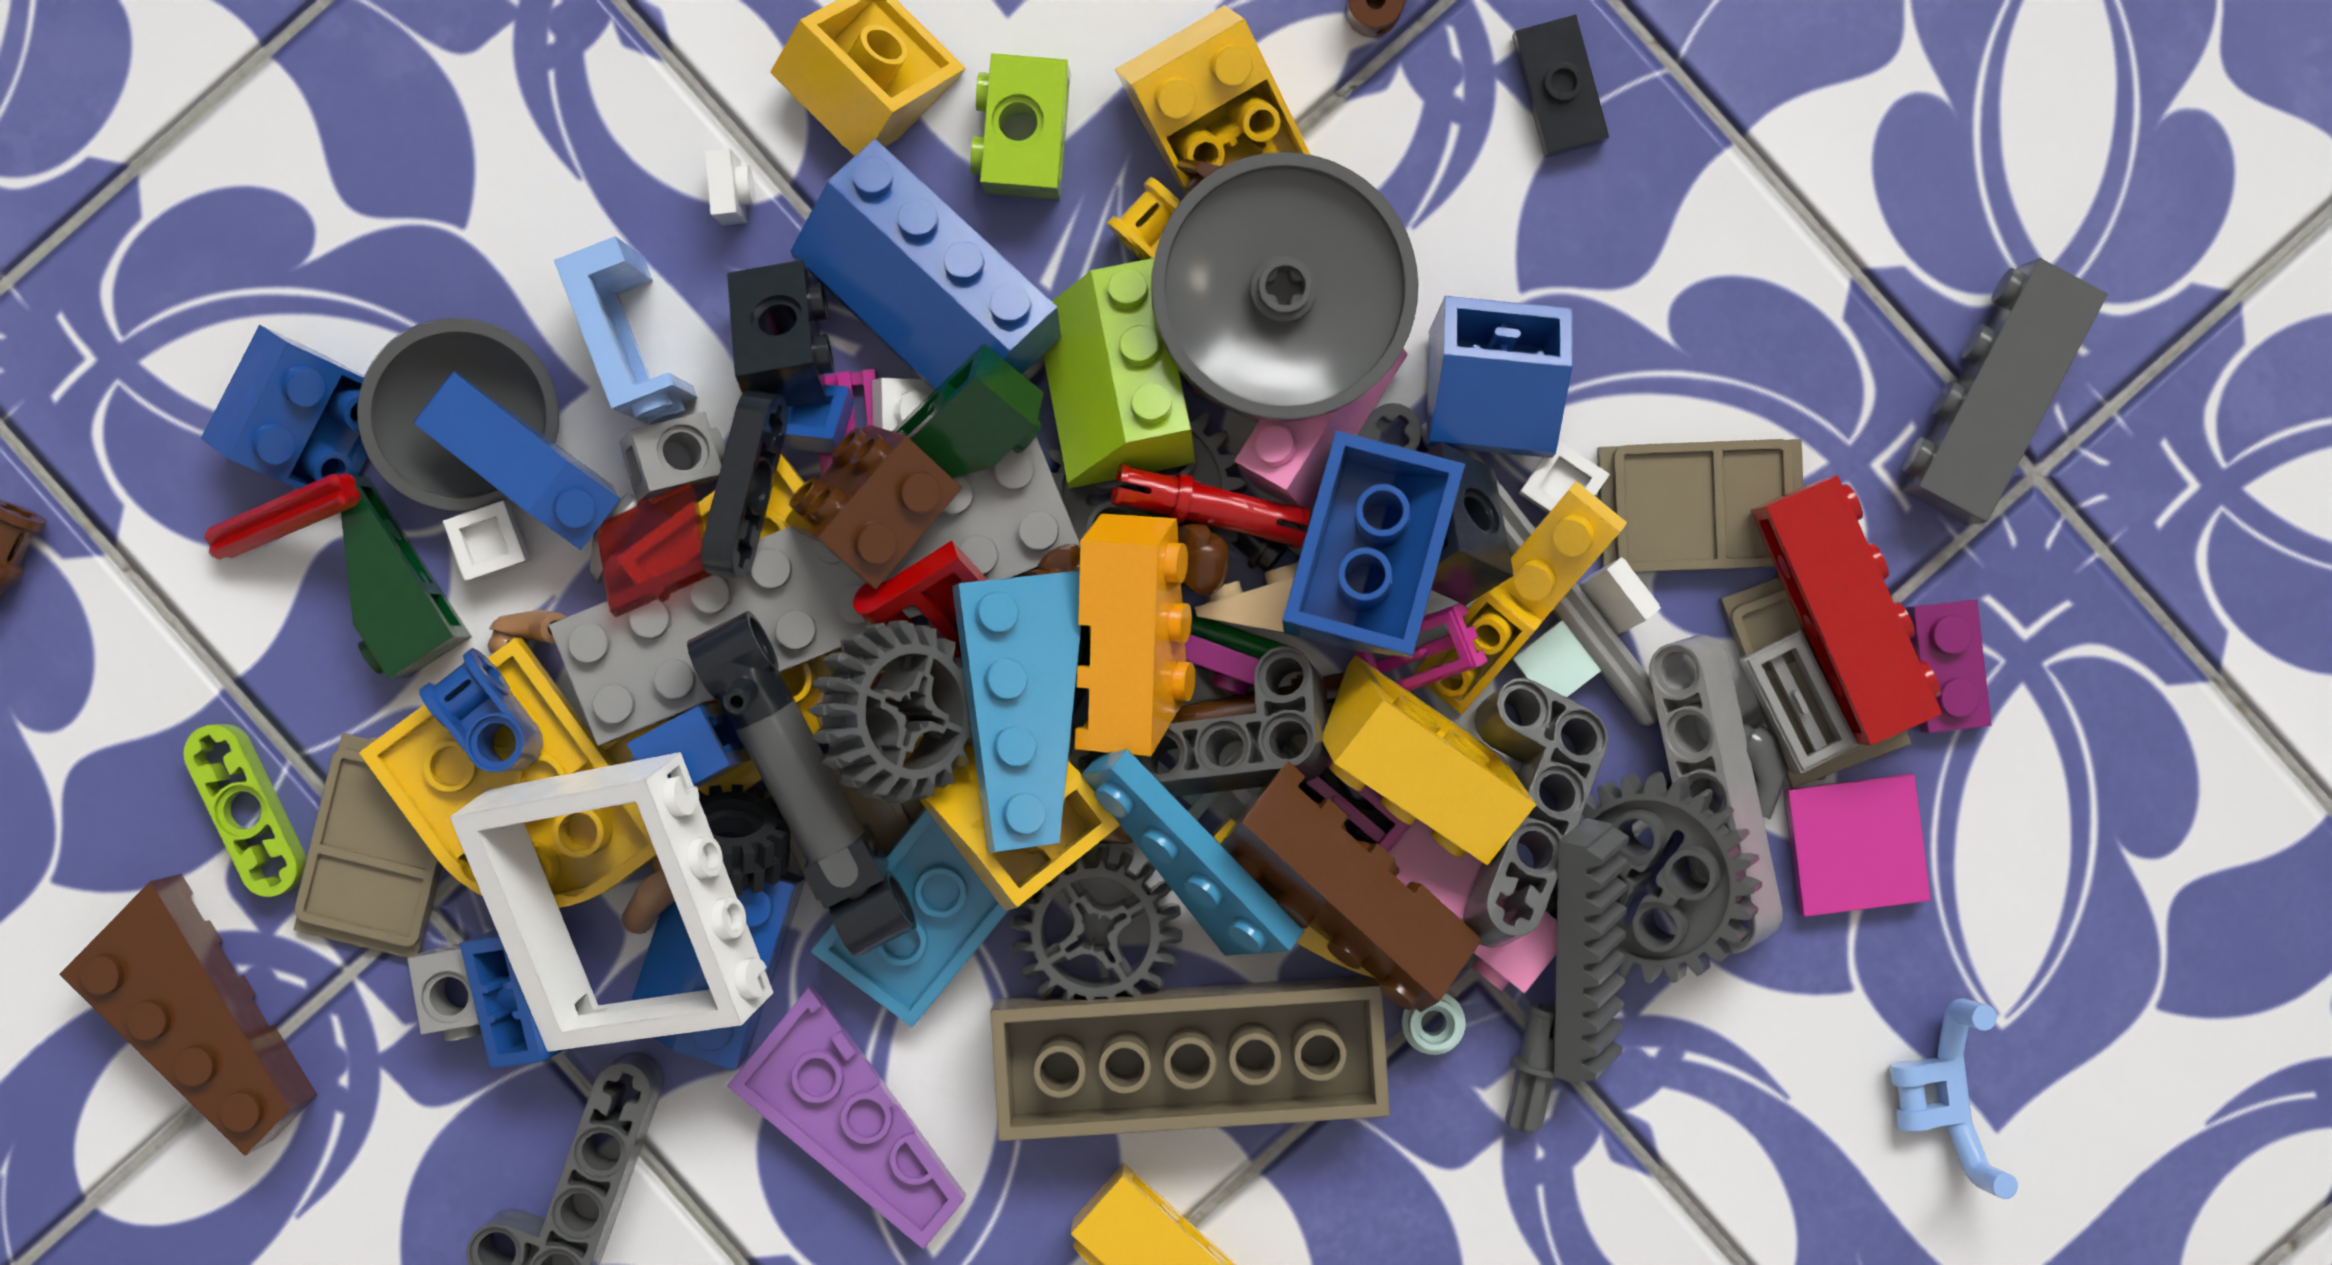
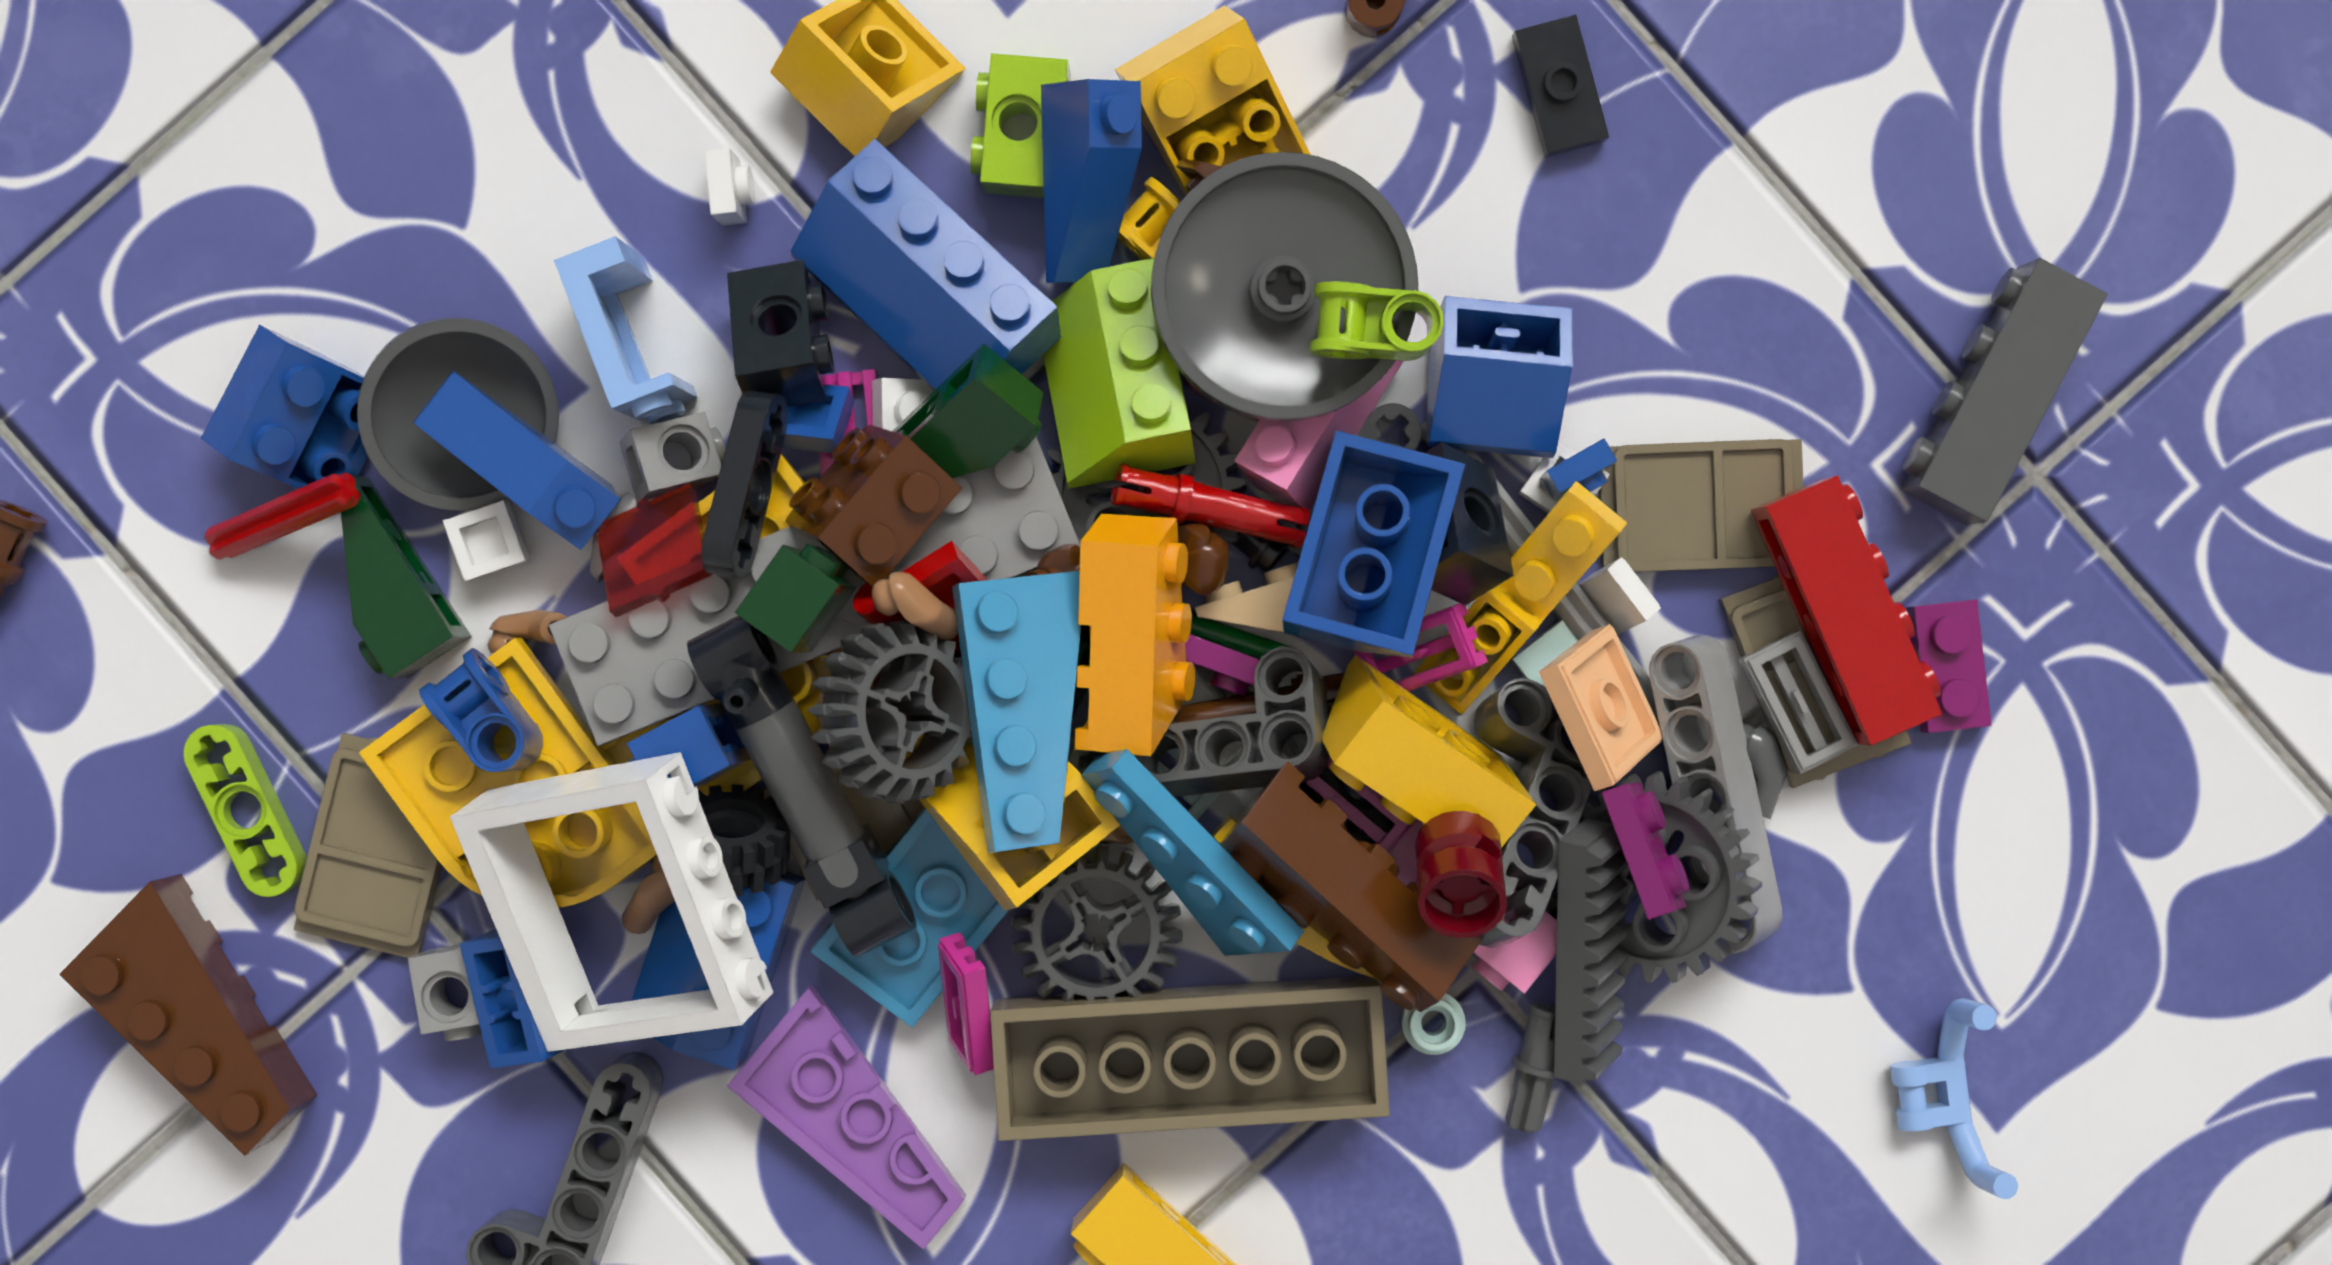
(797, 597): none -> dark green brick
(915, 604): none -> medium nougat arm
(966, 1003): none -> dark pink tile
(1087, 170): none -> blue slope
(1369, 322): none -> lime piece
(1460, 874): none -> dark red wheel
(1584, 467): none -> blue plate
(1602, 706): none -> light nougat plate
(1637, 824): none -> magenta plate
(1856, 844): dark pink tile -> none

